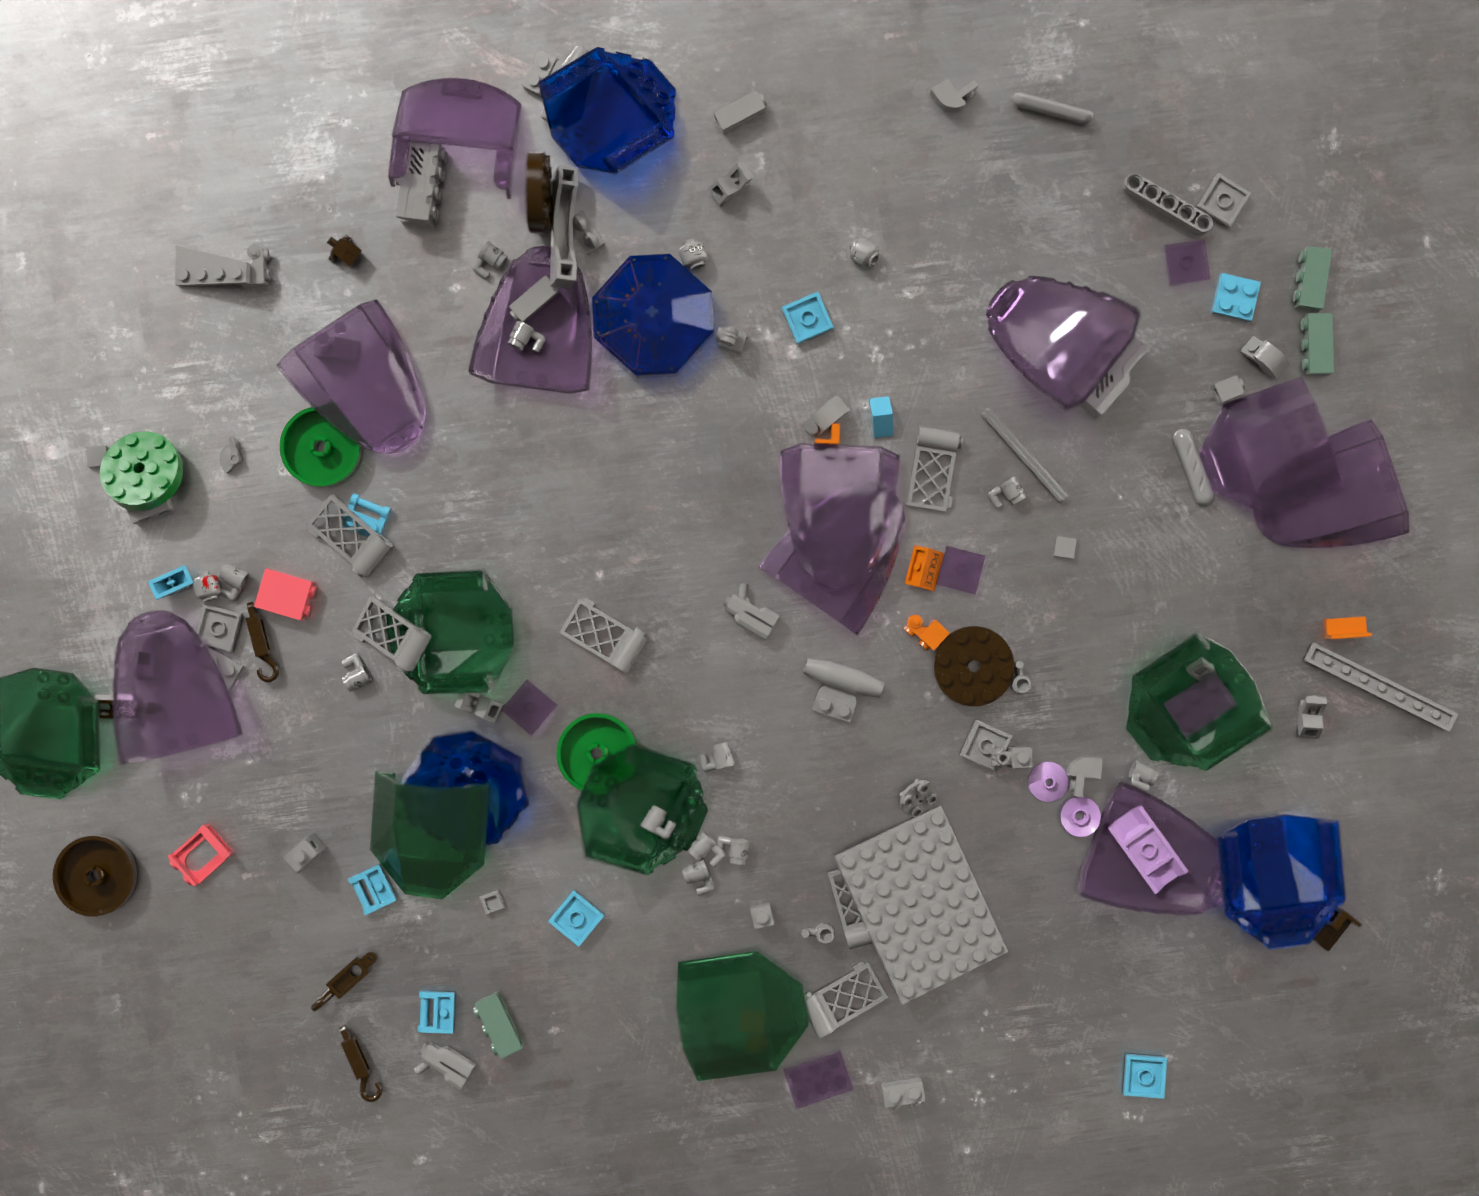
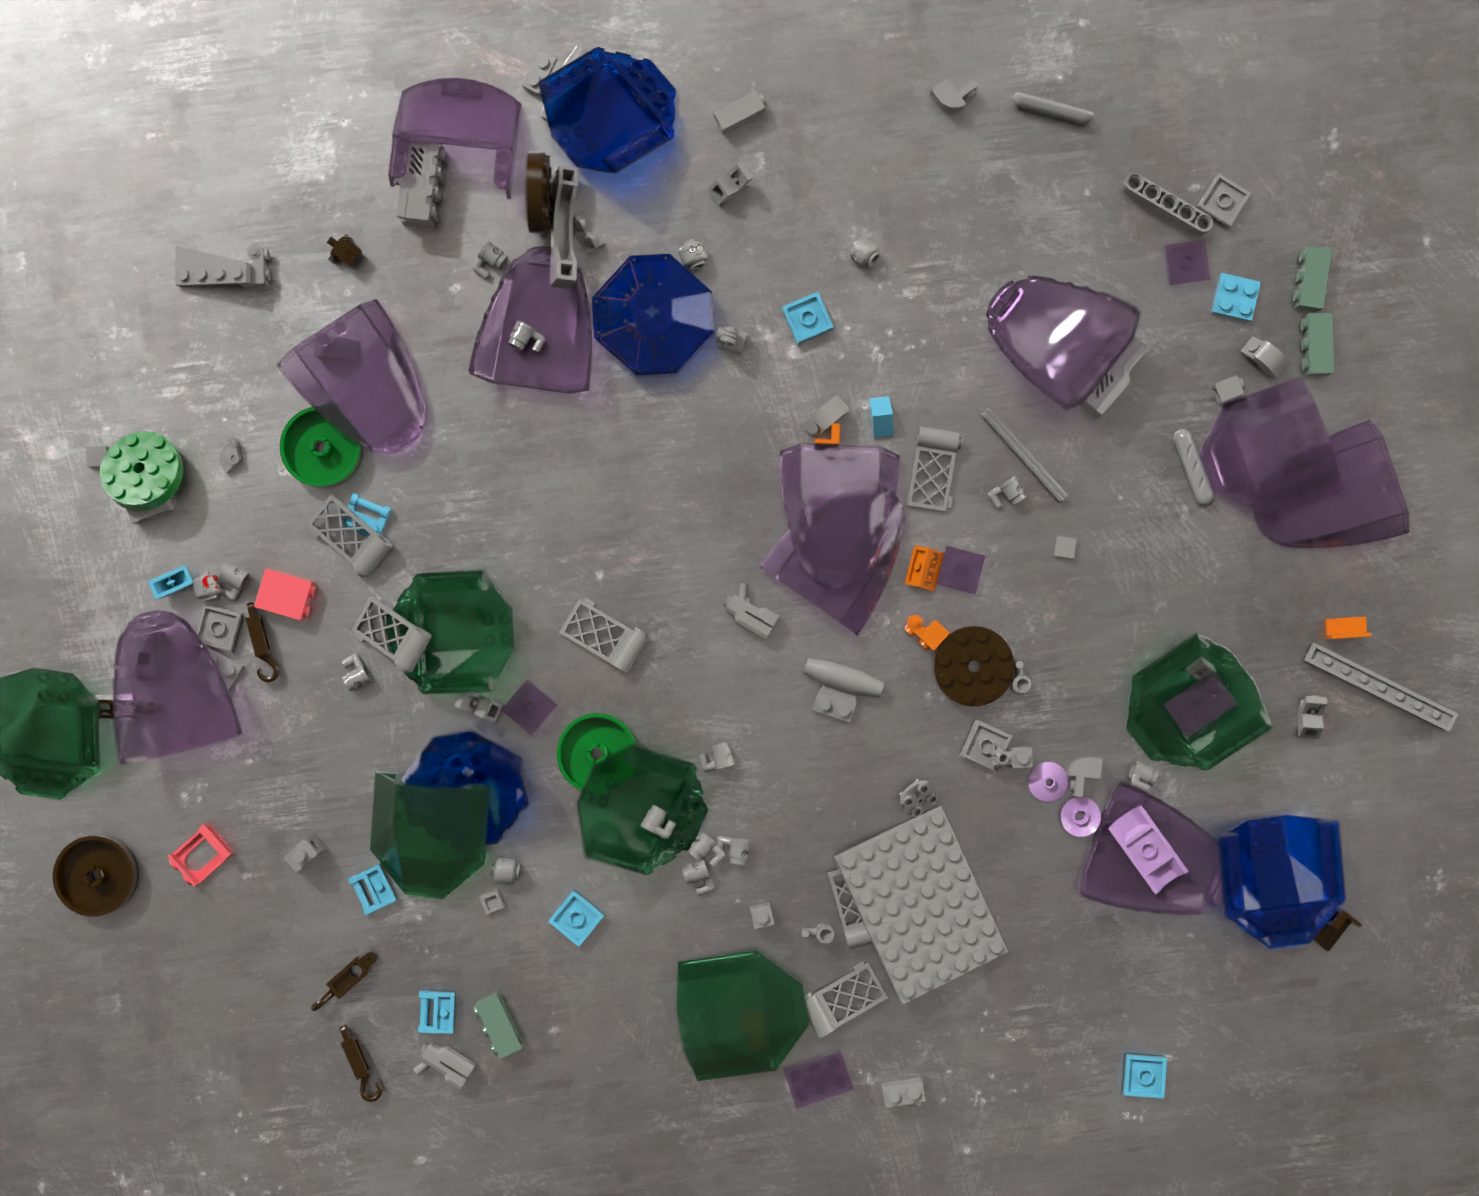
(505, 871): none -> light grey head
(533, 300): light grey brick -> none

